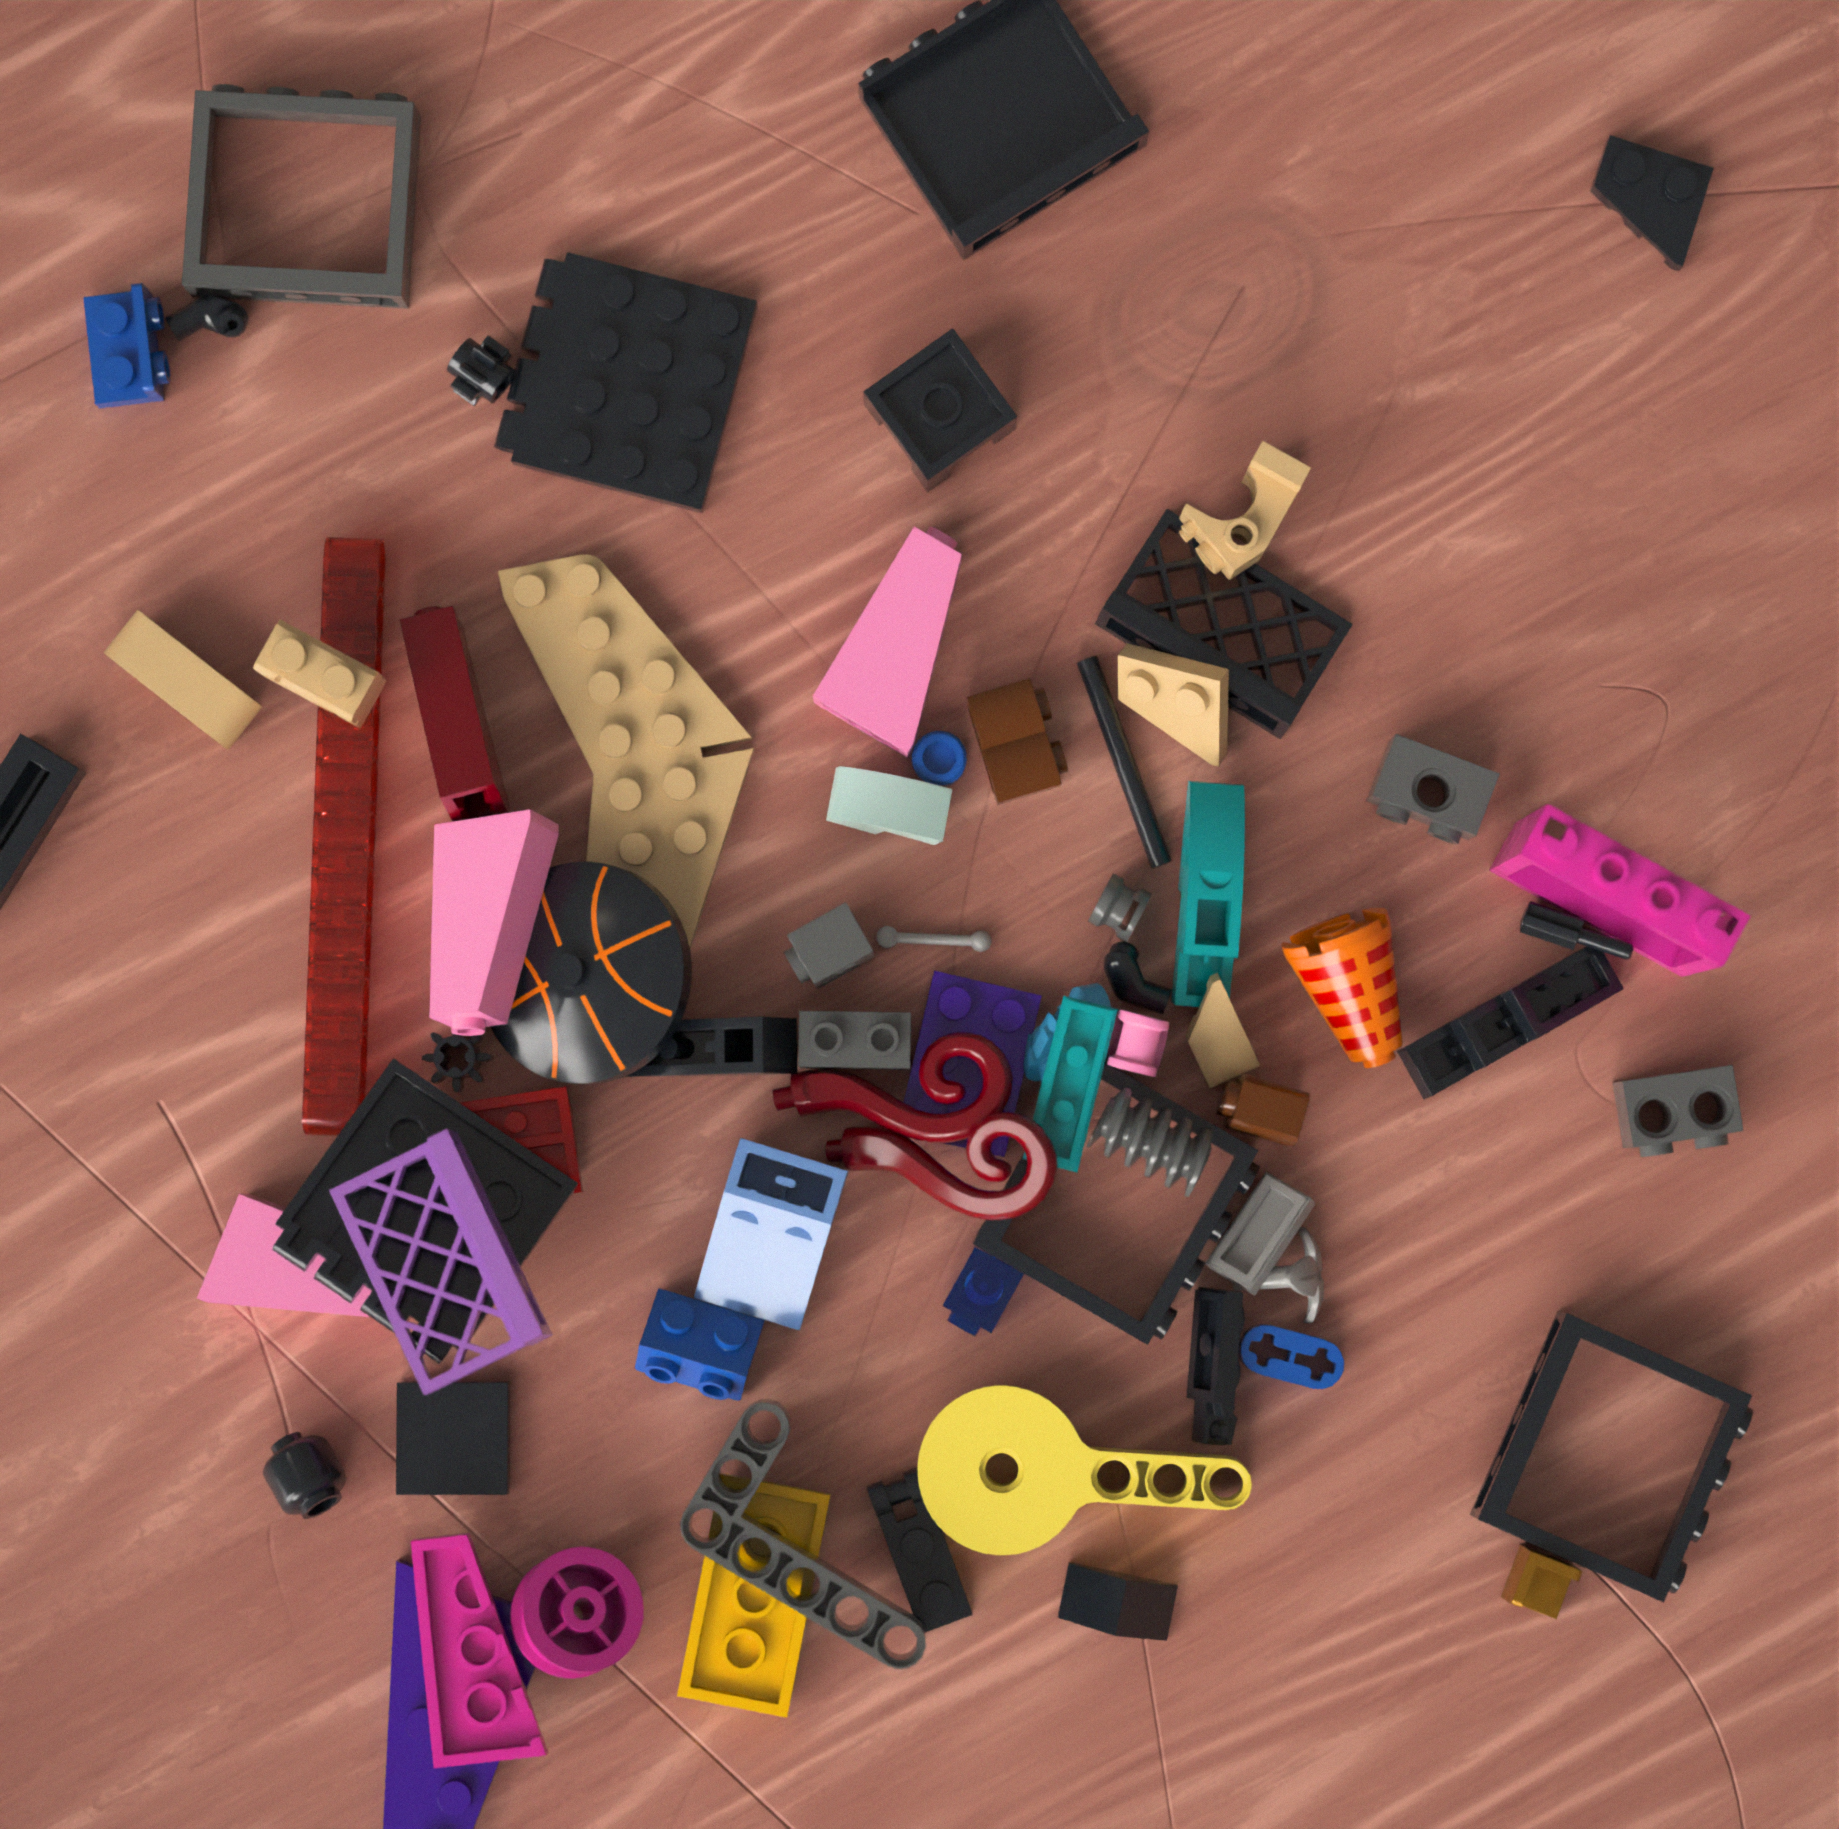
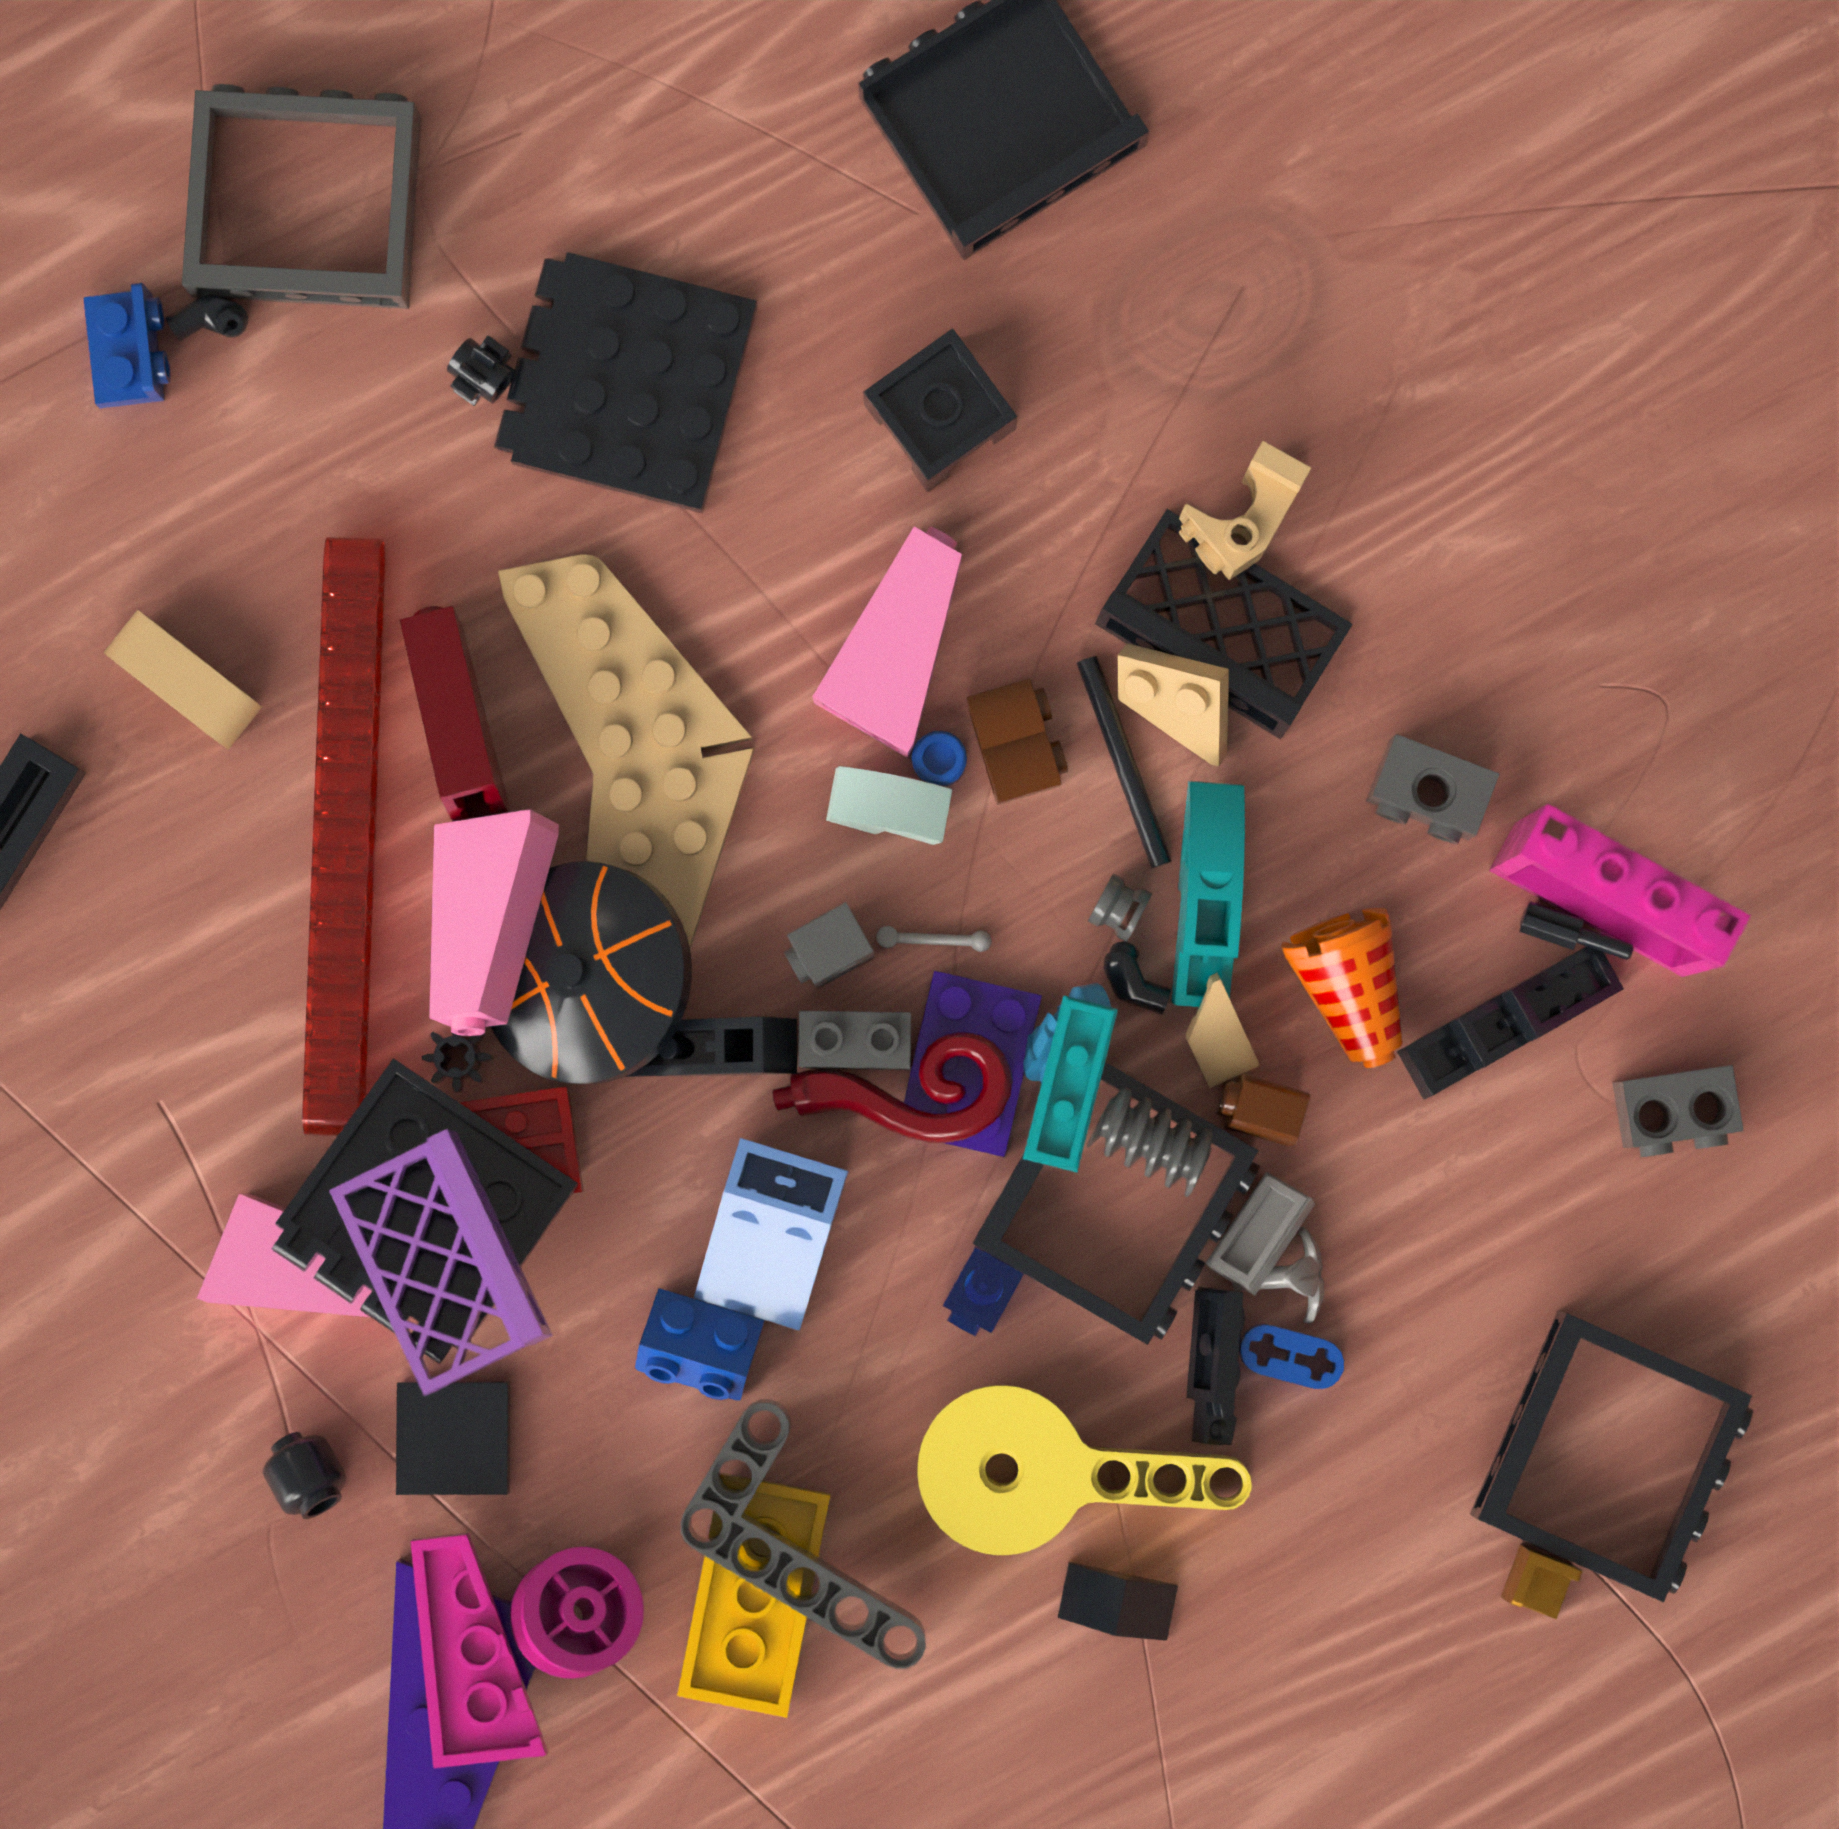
(319, 673): tan brick -> none
(885, 1150): dark red plant -> none
(920, 1554): black plate -> none
(1137, 1043): bright pink piece -> none
(1653, 194): black wing -> none

